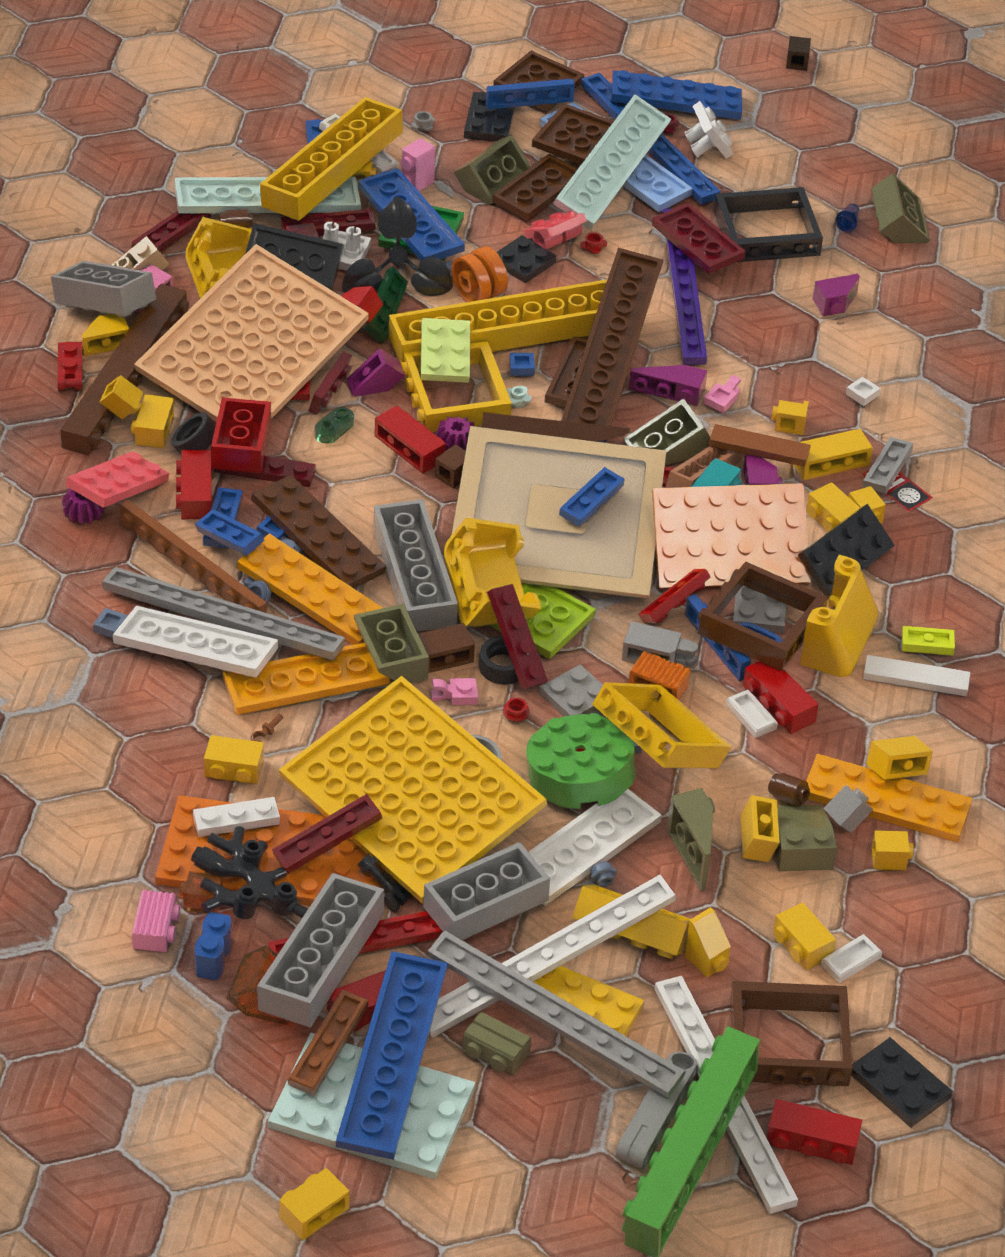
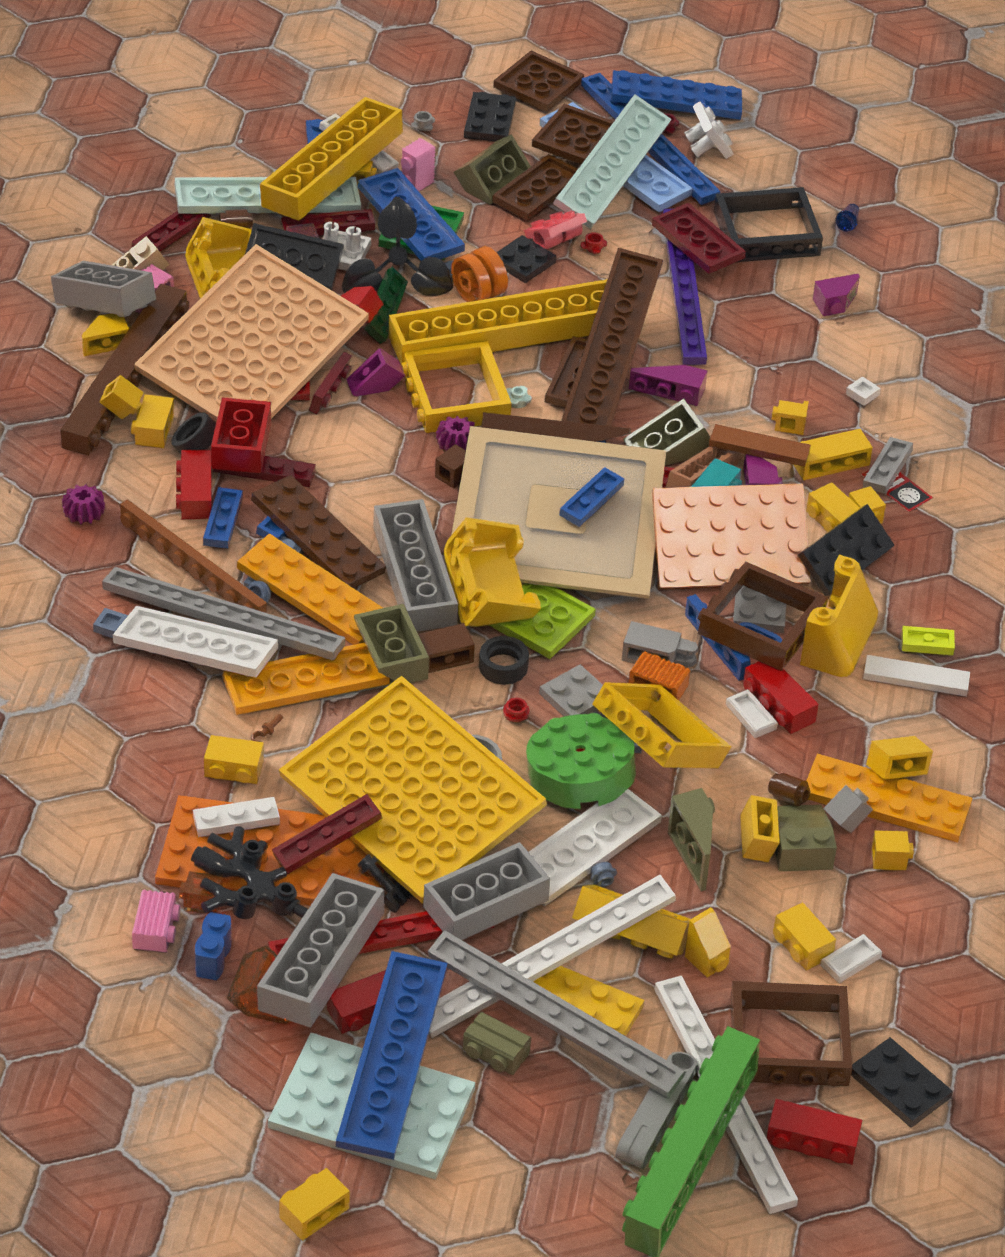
(69, 365): red plate -> none
(117, 479): coral plate -> none
(229, 532): blue plate -> none
(328, 1042): dark orange tile -> none
(334, 425): clear green plate -> none
(409, 438): red brick -> none
(445, 350): yellowish green plate -> none
(459, 690): bright pink plate -> none
(517, 636): dark red plate -> none
(522, 364): blue plate -> none
(530, 93): blue plate -> none
(675, 596): red plate -> none
(721, 396): bright pink plate -> none
(798, 53): dark brown brick -> none
(899, 212): olive slope -> none

